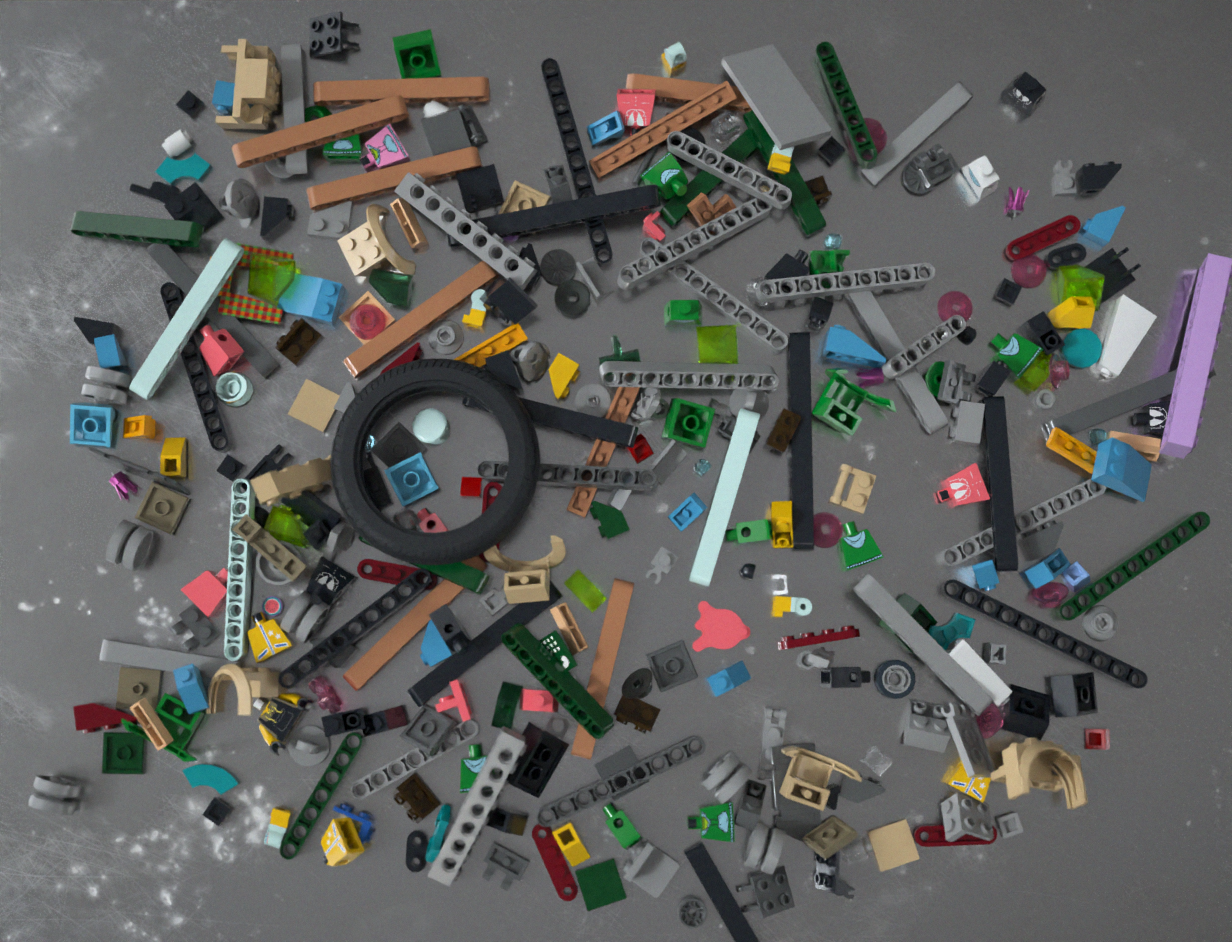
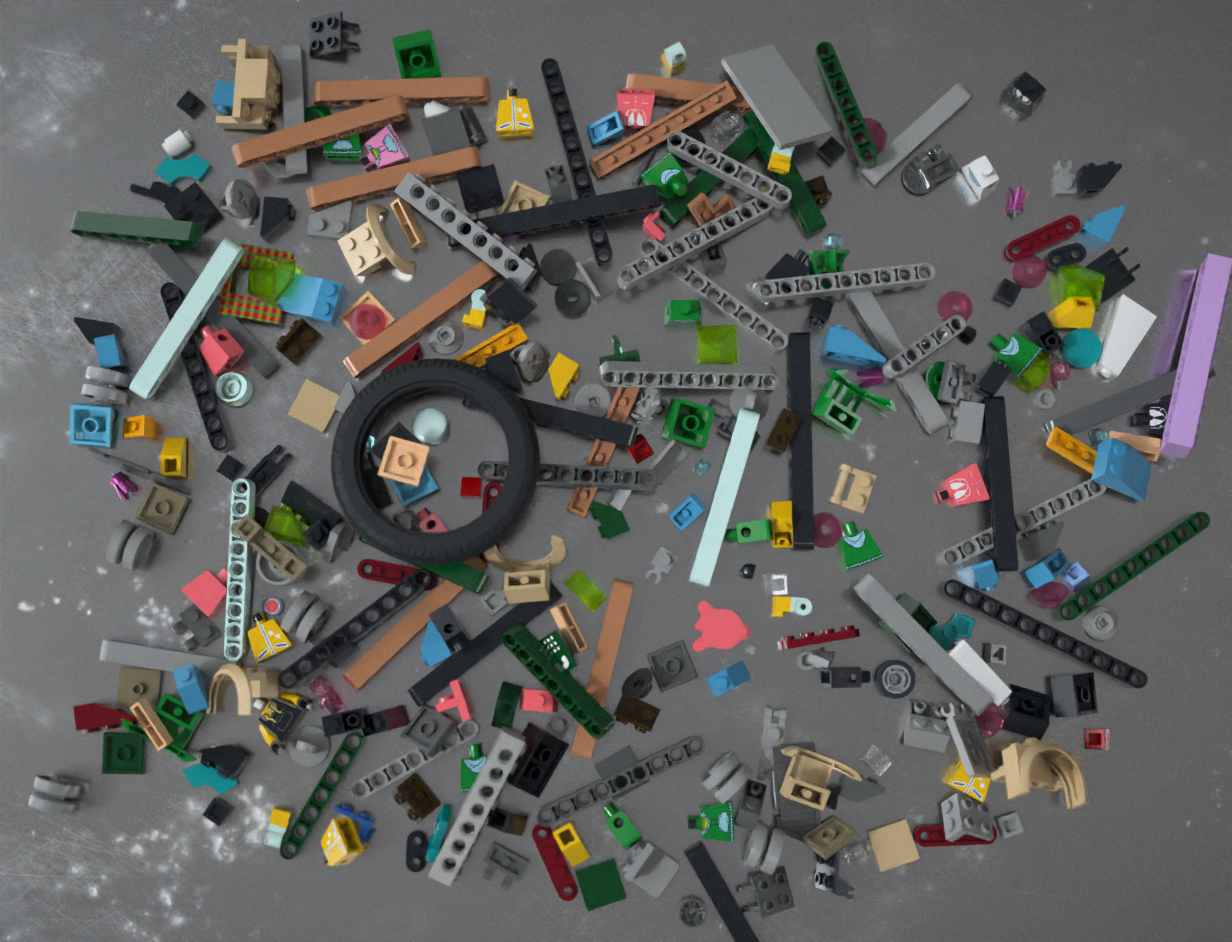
(225, 759): none -> black slope
(292, 481): tan brick -> none
(328, 582): black torso -> none
(392, 286): clear green slope -> none
(404, 461): none -> light nougat tile
(514, 116): none -> yellow torso
(714, 258): none -> dark grey slope

